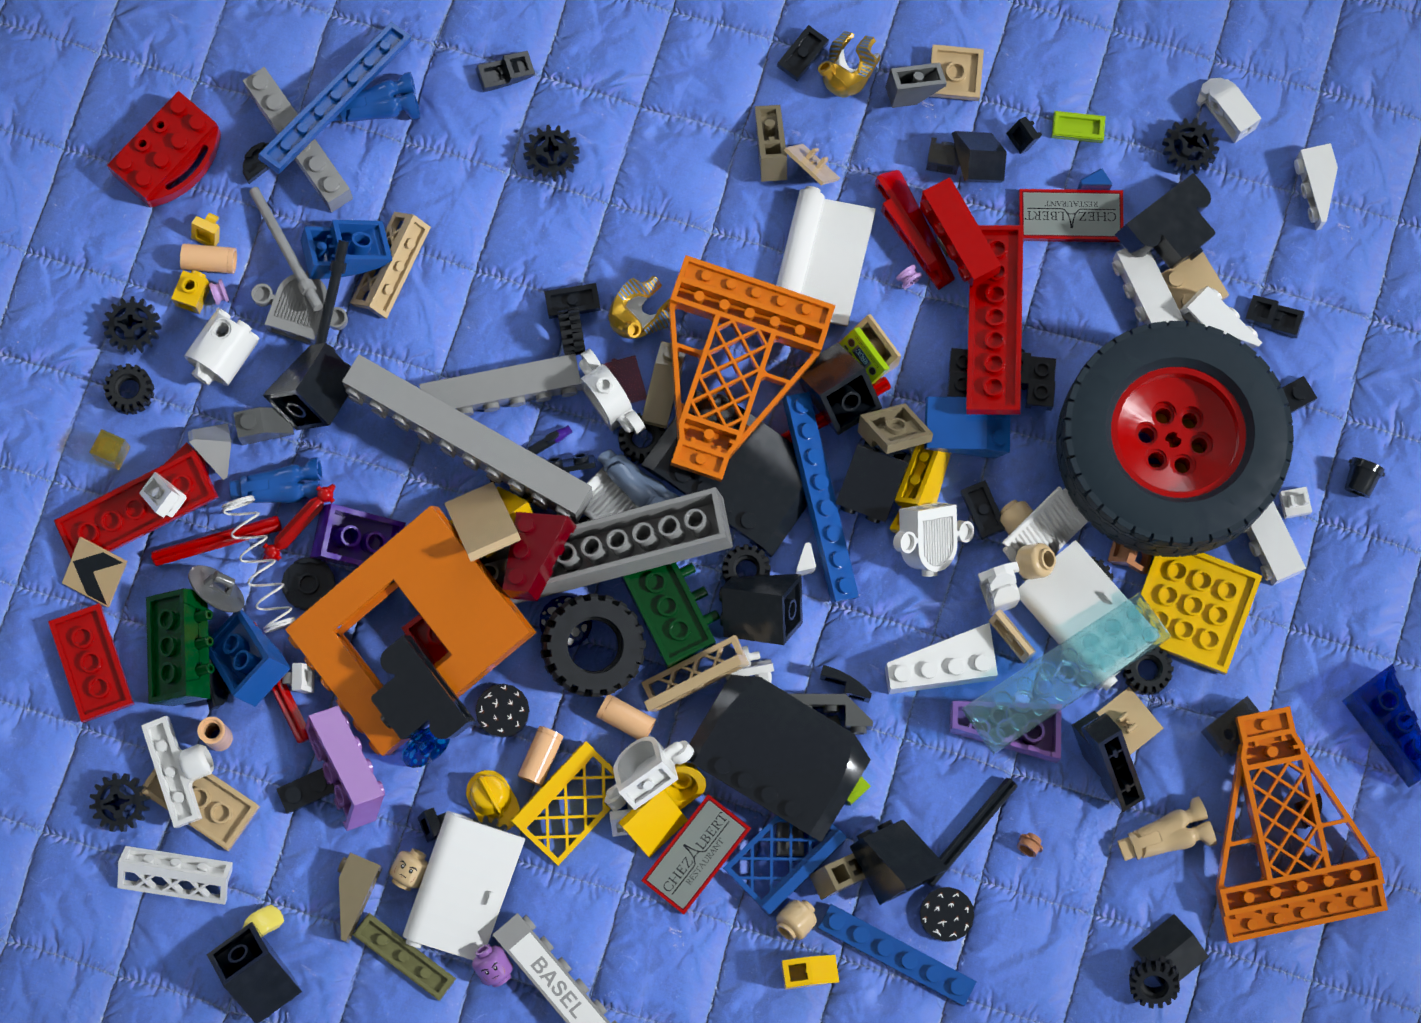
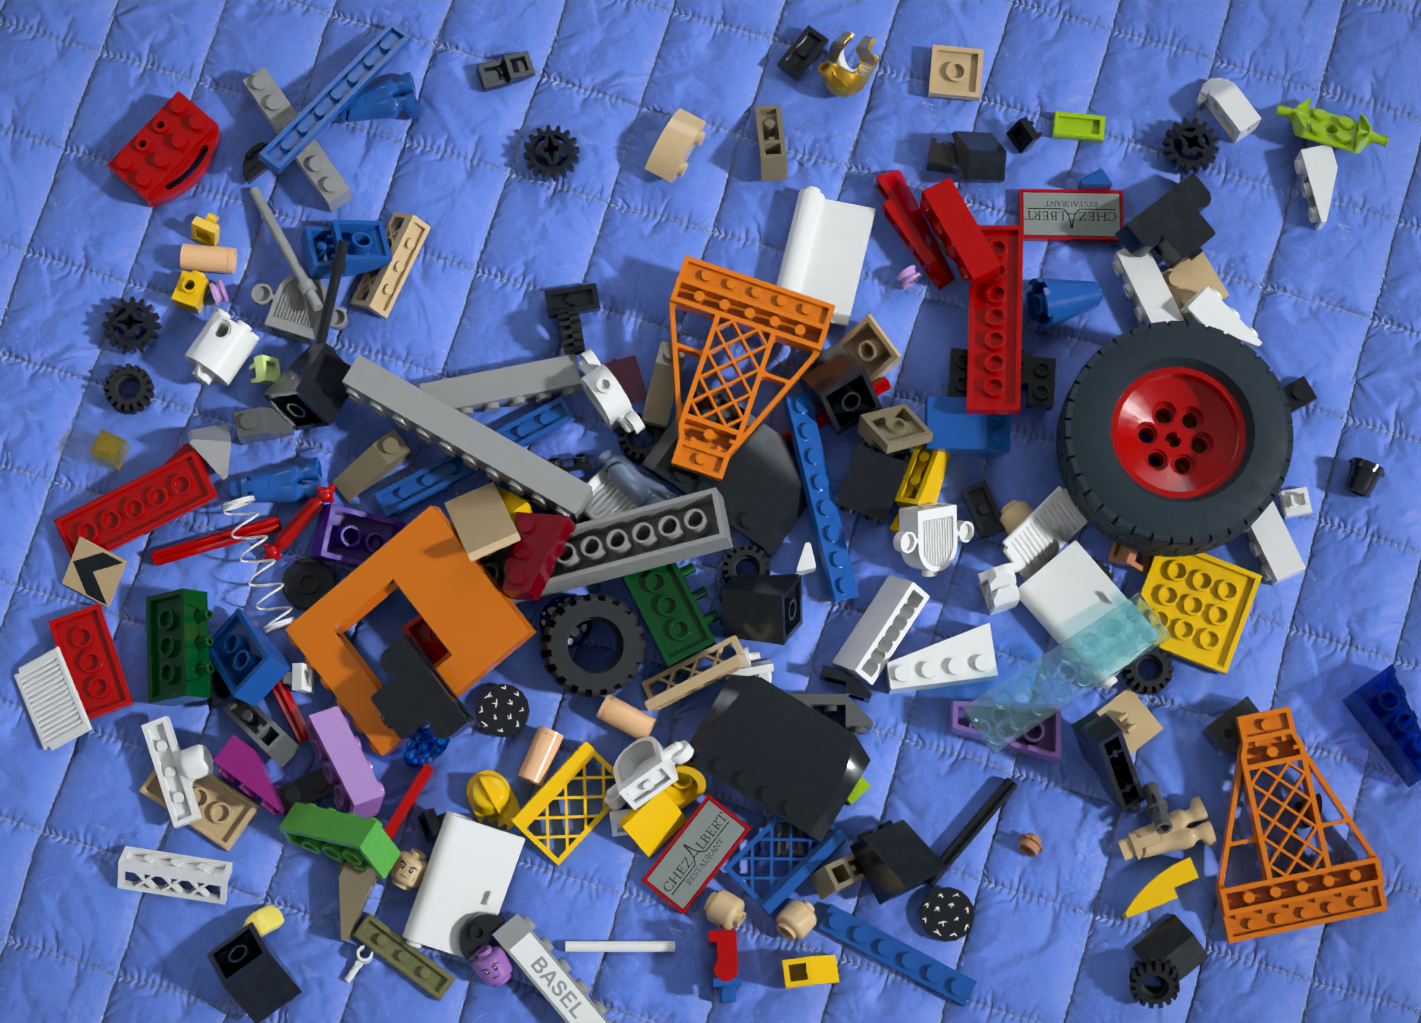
(52, 700): none -> white window
(118, 791): black gear -> none
(162, 496): white slope -> none
(208, 726): light nougat pin -> none
(216, 588): dark grey shield -> none
(244, 764): none -> magenta slope
(262, 730): none -> dark grey slope
(266, 369): none -> yellowish green tile
(341, 837): none -> bright green wedge
(358, 964): none -> white hand
(373, 465): none -> dark tan slope
(408, 801): none -> red tile
(452, 470): none -> blue plate
(477, 931): none -> black plate
(550, 439): black piece -> none
(619, 946): none -> white bar
(626, 310): pearl gold piece -> none
(675, 145): none -> tan brick
(725, 909): none -> tan head
(726, 965): none -> red hips
(812, 164): tan piece -> none
(865, 353): lime tile -> none
(881, 629): none -> white brick
(914, 83): dark grey slope -> none
(1012, 636): tan slope -> none
(1035, 561): tan head -> none
(1061, 300): none -> blue cone
(1161, 820): none -> dark grey pin
(1161, 888): none -> yellow slope
(1274, 317): black slope -> none
(1330, 128): none -> lime plate

